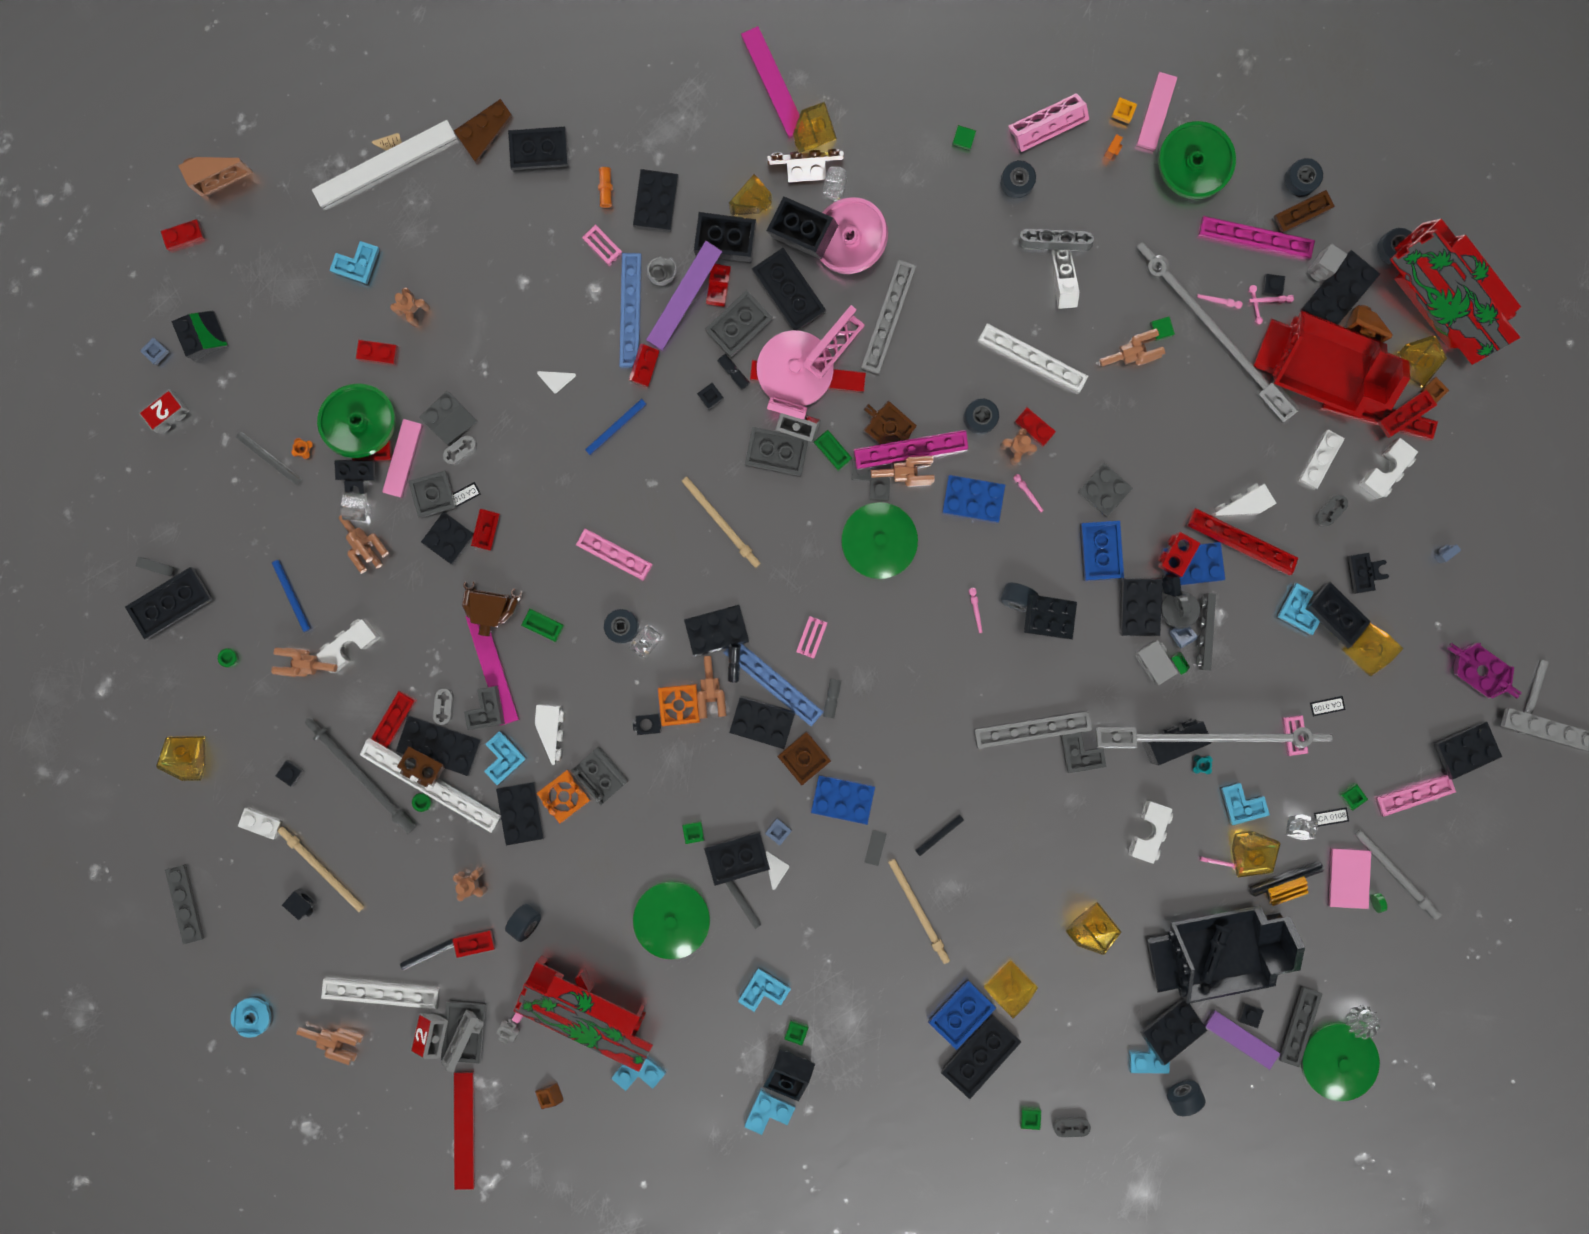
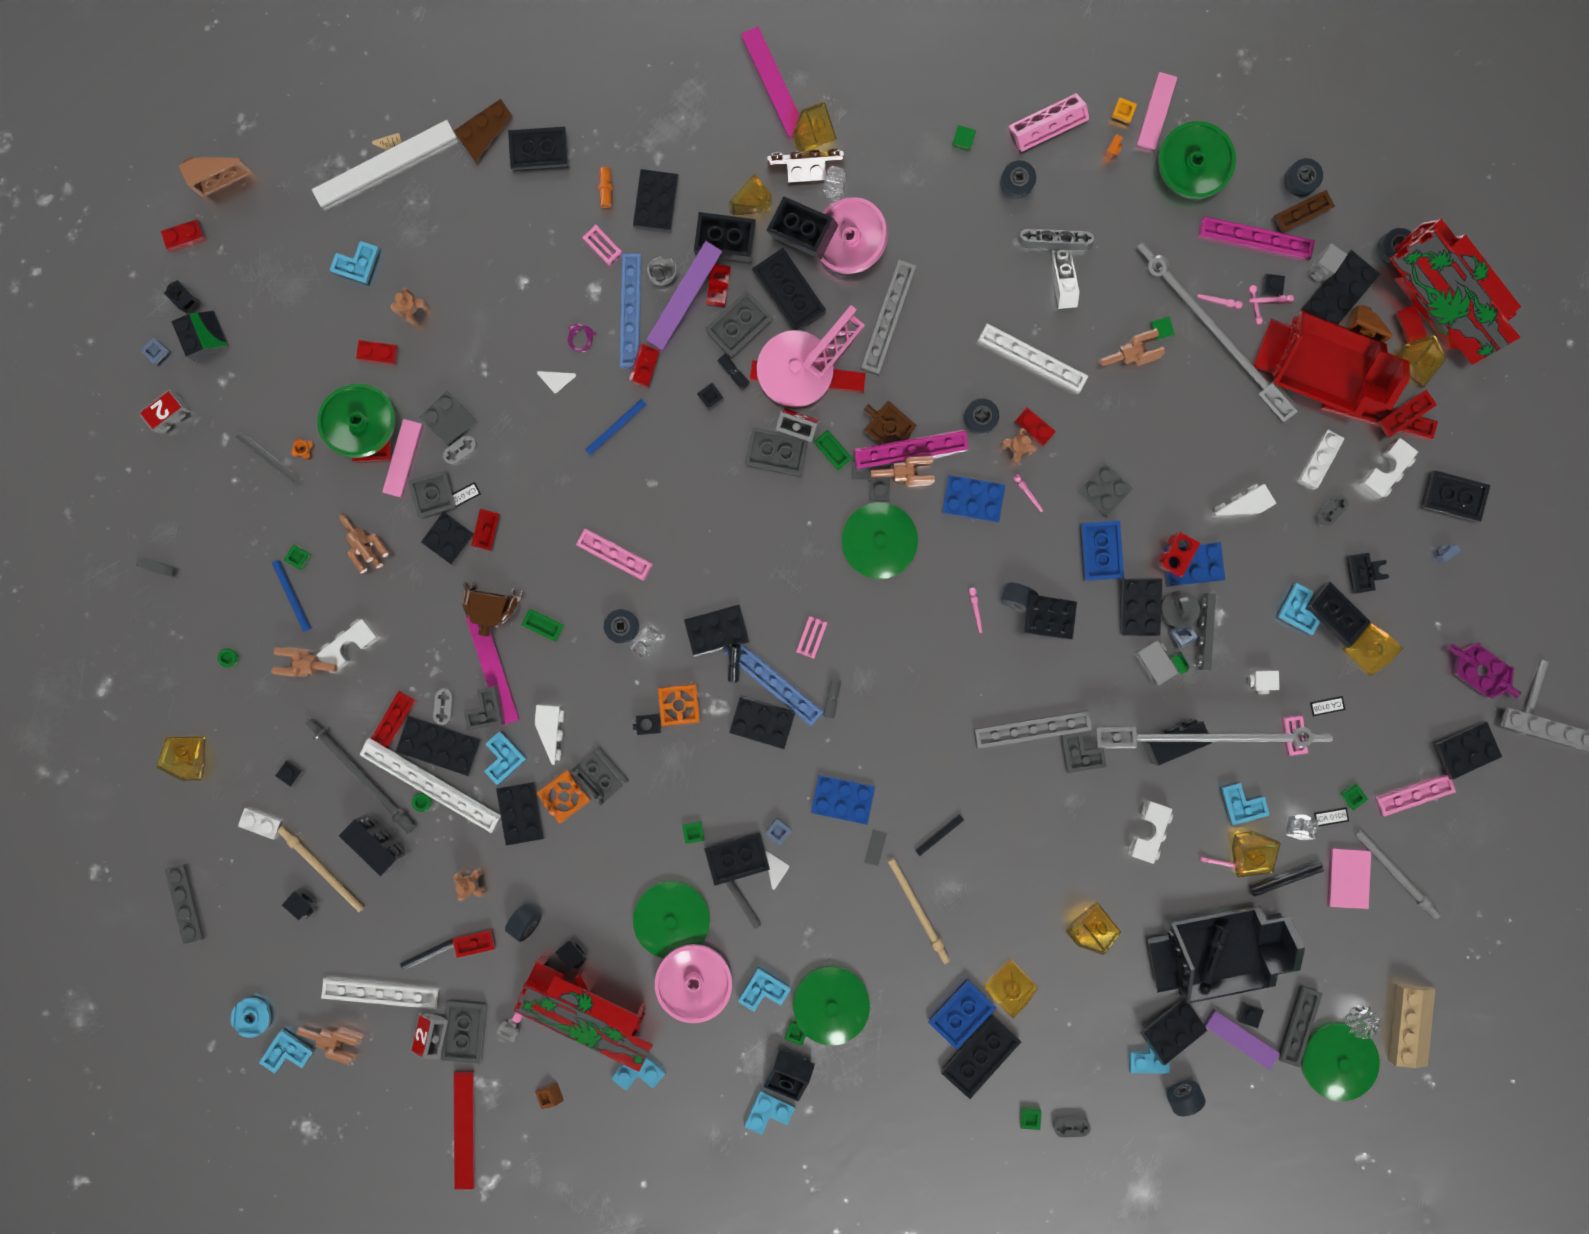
(168, 603): black plate -> none
(188, 299): none -> black brick
(285, 1047): none -> medium azure plate
(297, 557): none -> green tile
(355, 473): black plate -> none
(355, 507): clear brick -> none
(372, 845): none -> black brick
(422, 763): reddish brown brick -> none
(467, 1025): light grey hinge -> none
(571, 954): none -> black brick
(574, 329): none -> magenta piece
(693, 983): none -> bright pink dish
(710, 691): nougat plant -> none
(744, 549): tan bar -> none
(787, 408): bright pink tile -> none
(804, 758): reddish brown plate -> none
(831, 1005): none -> green dish
(1171, 585): black plate -> none
(1207, 764): teal plate -> none
(1242, 541): red tile -> none
(1264, 681): none -> white brick
(1288, 891): light orange tile -> none
(1379, 903): green tile -> none
(1411, 324): none -> red slope
(1411, 1026): none -> tan slope
(1436, 389): dark orange tile -> none
(1456, 496): none -> black plate

